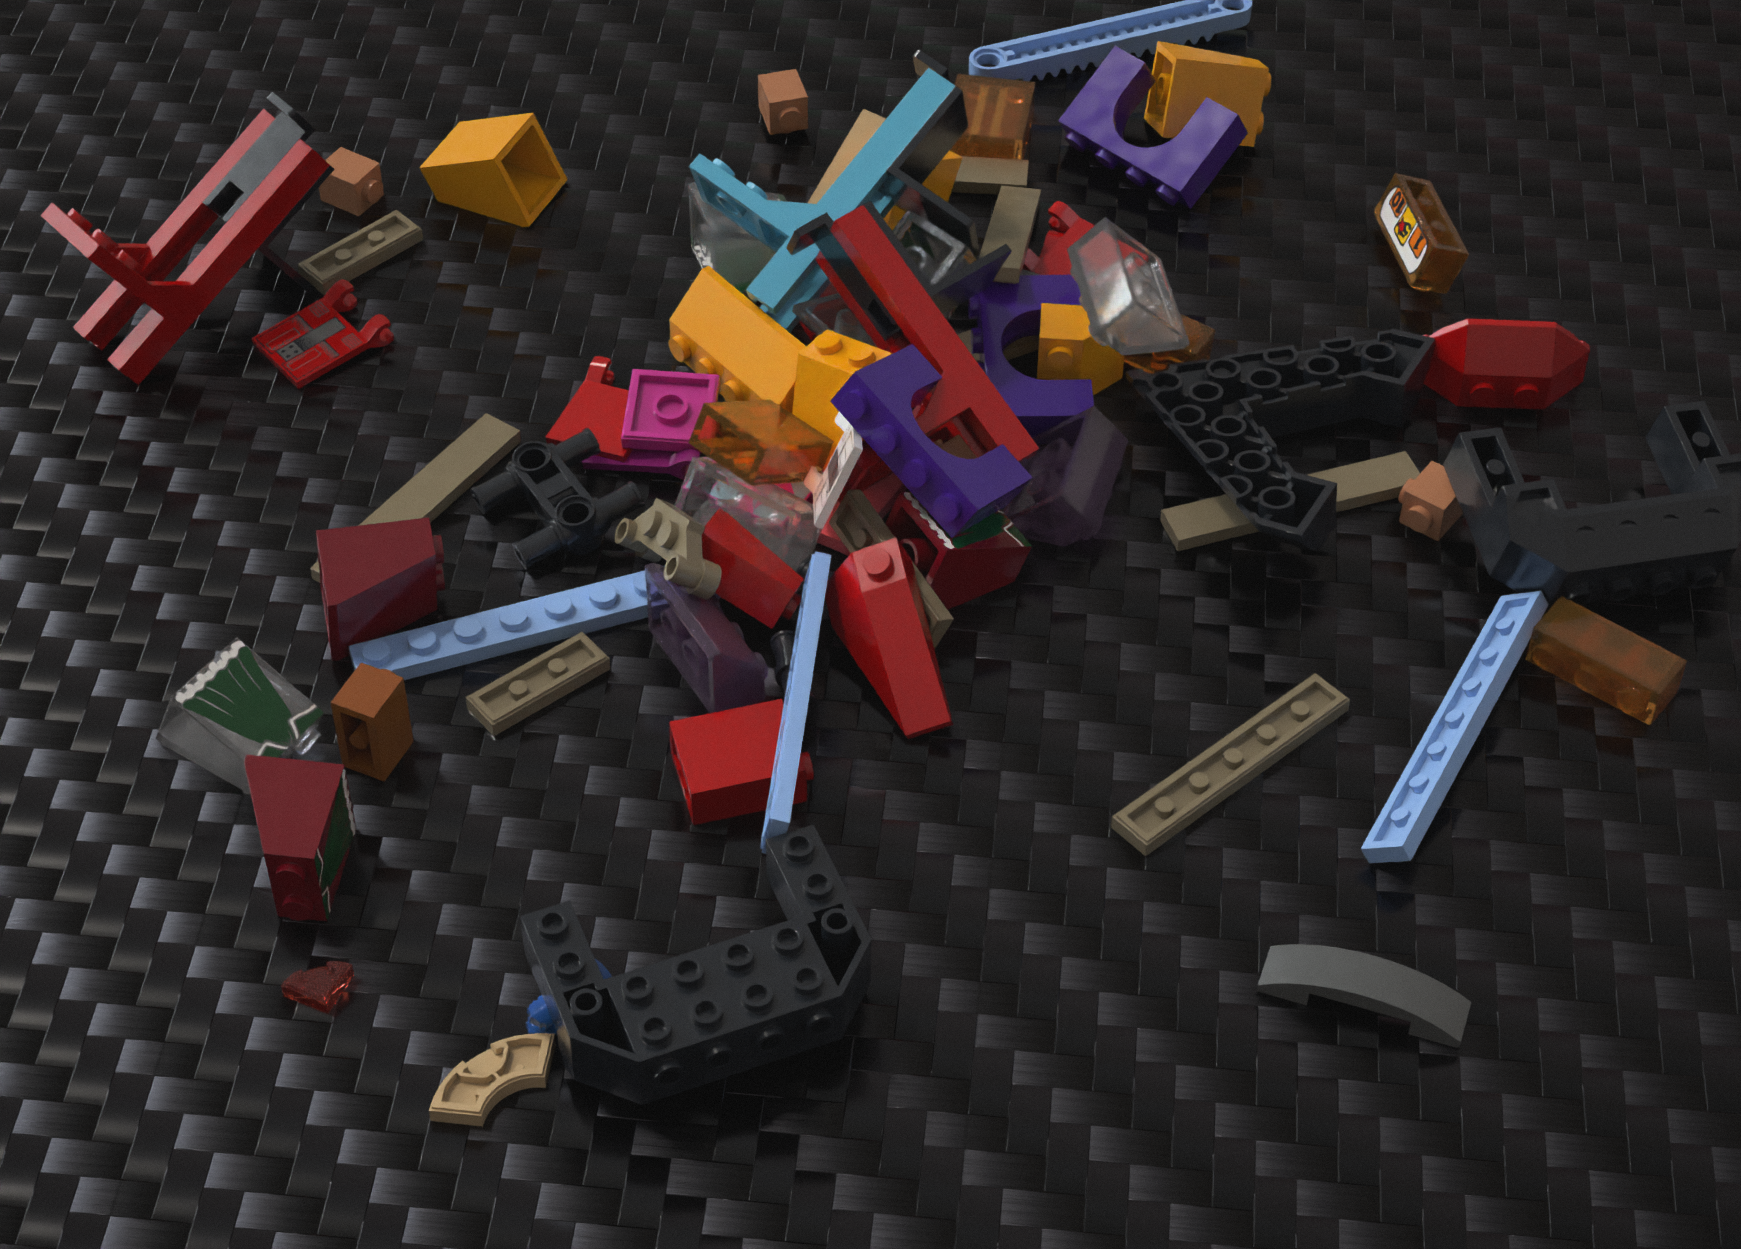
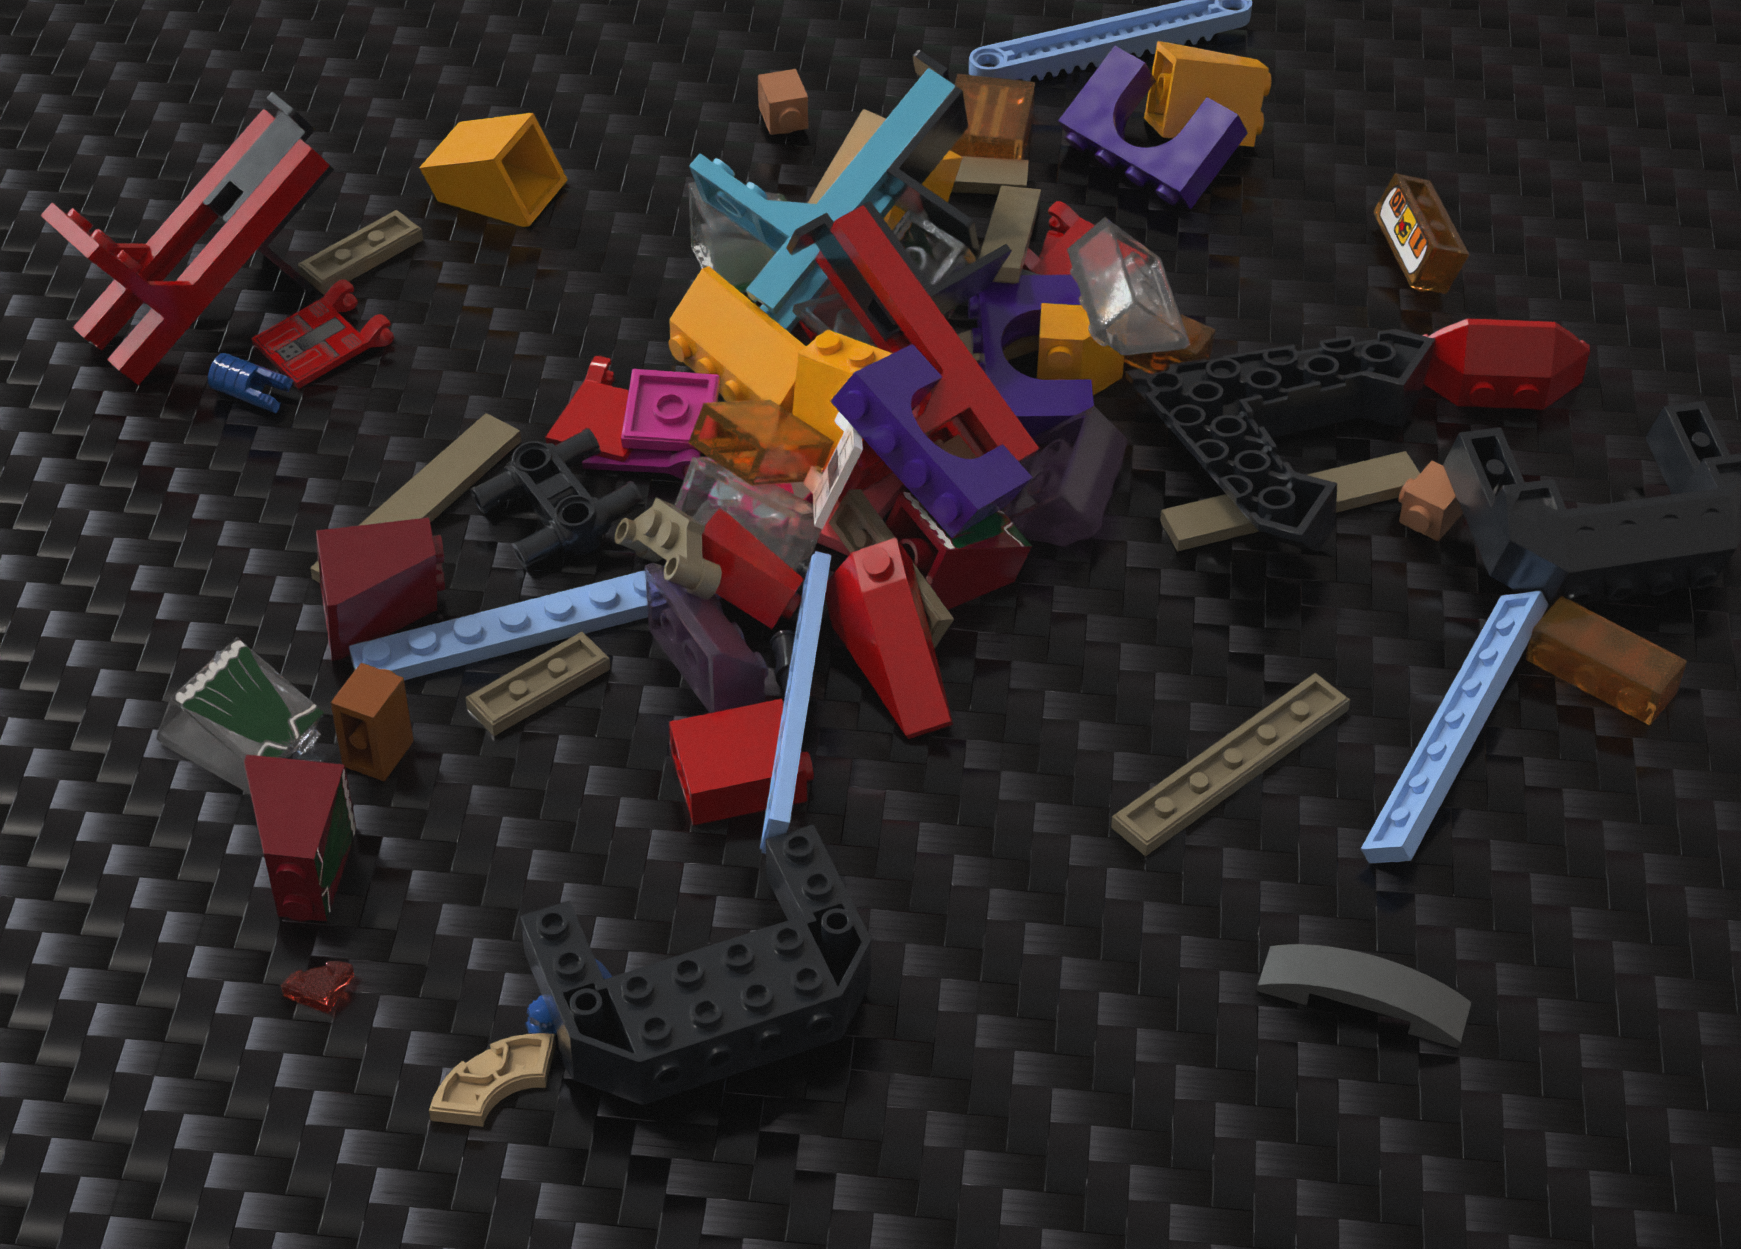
(246, 381): none -> blue hinge
(353, 183): nougat brick -> none

